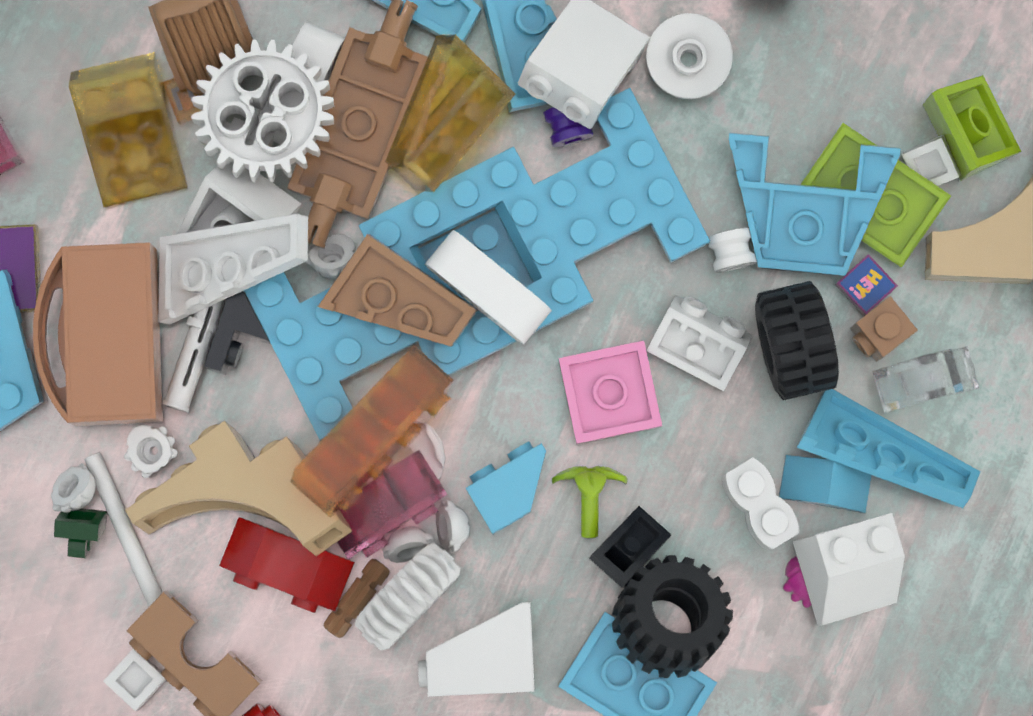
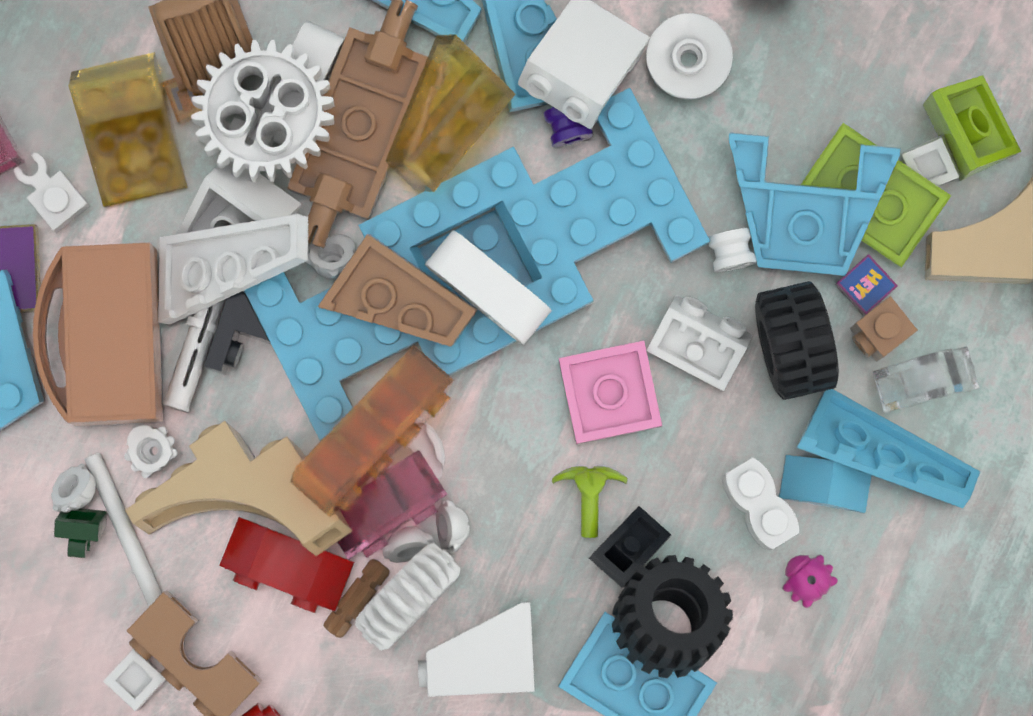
(54, 196): none -> white plate
(510, 490): medium azure slope -> none
(852, 568): white slope -> none

